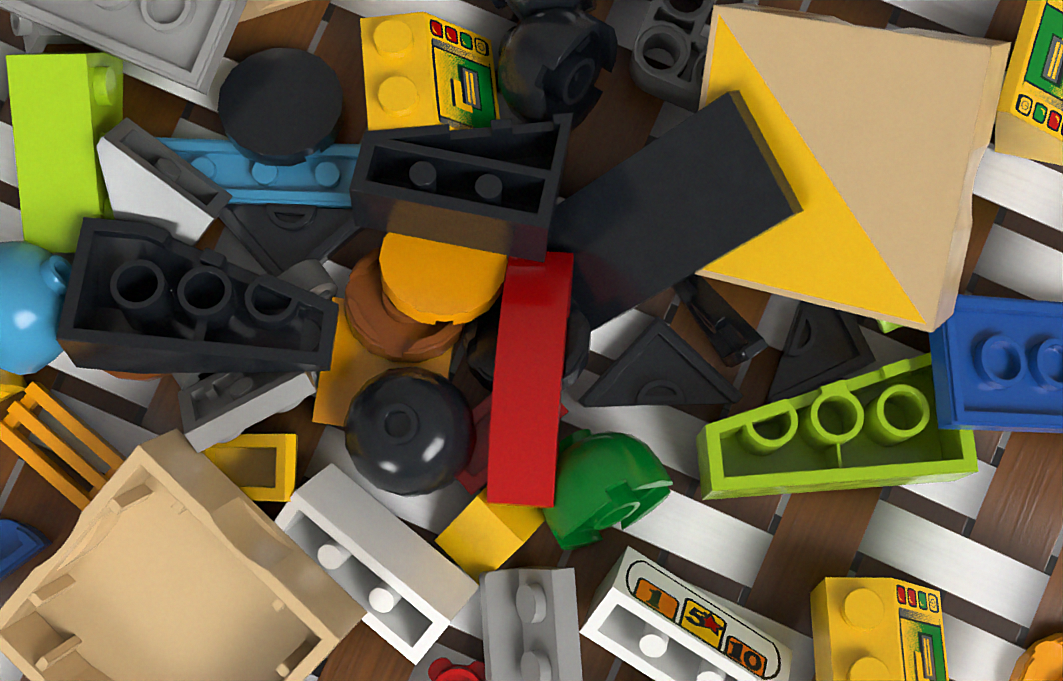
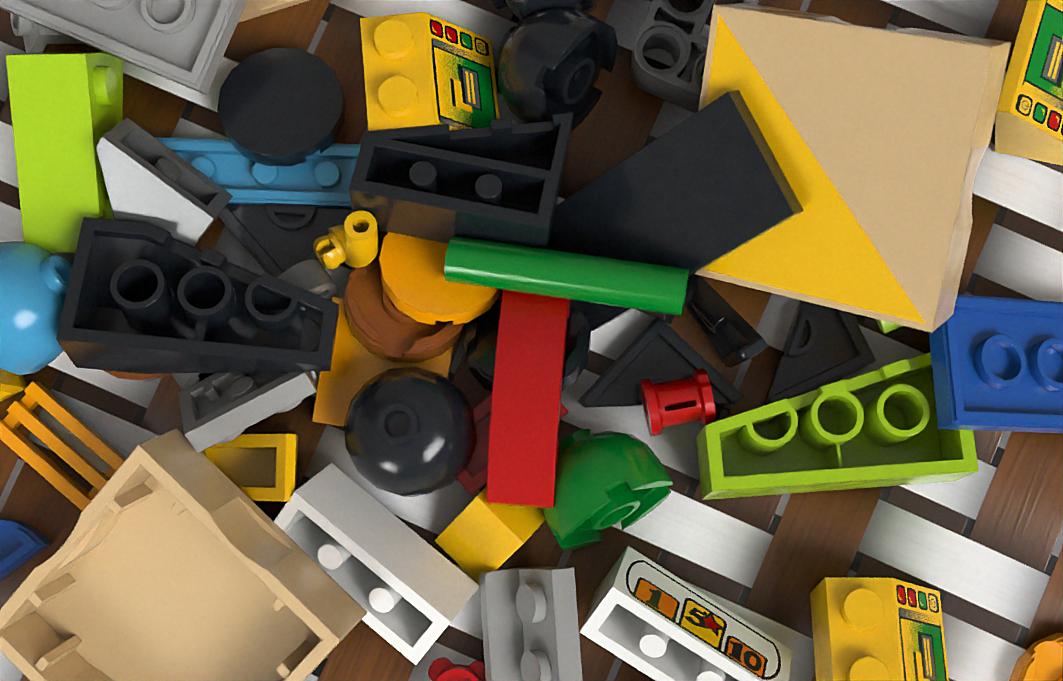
(349, 243): none -> yellow arm
(566, 275): none -> green piece
(677, 401): none -> red bush

